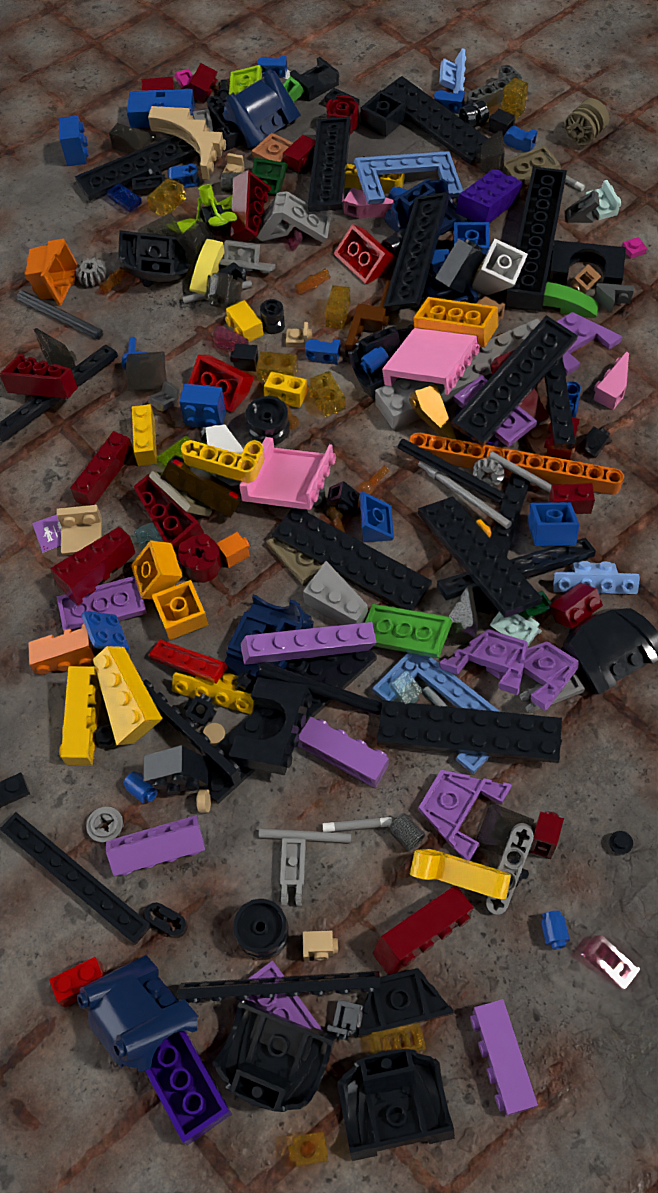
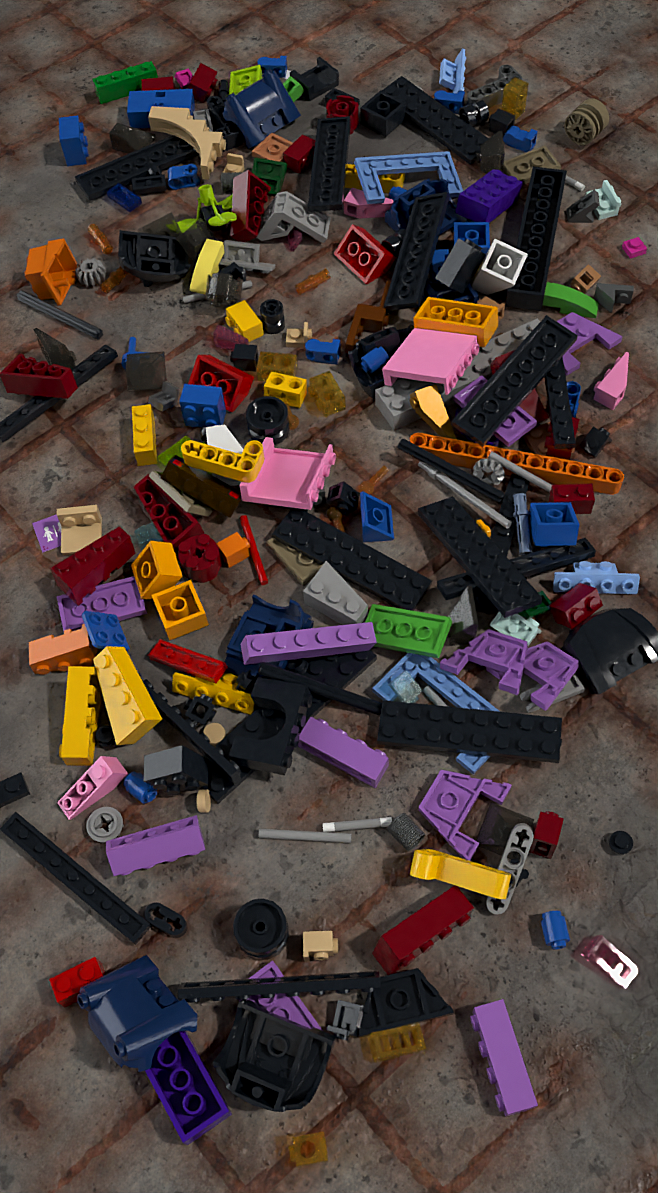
(92, 786): none -> bright pink slope
(100, 238): none -> clear orange pin
(102, 469): dark red brick -> none
(119, 83): none -> green brick
(166, 197): clear yellow brick -> none
(253, 550): none -> red bar
(292, 868): light grey hinge -> none
(337, 307): clear yellow brick -> none
(393, 1102): black piece -> none
(522, 521): none -> sand blue pin
(607, 258): black arch -> none

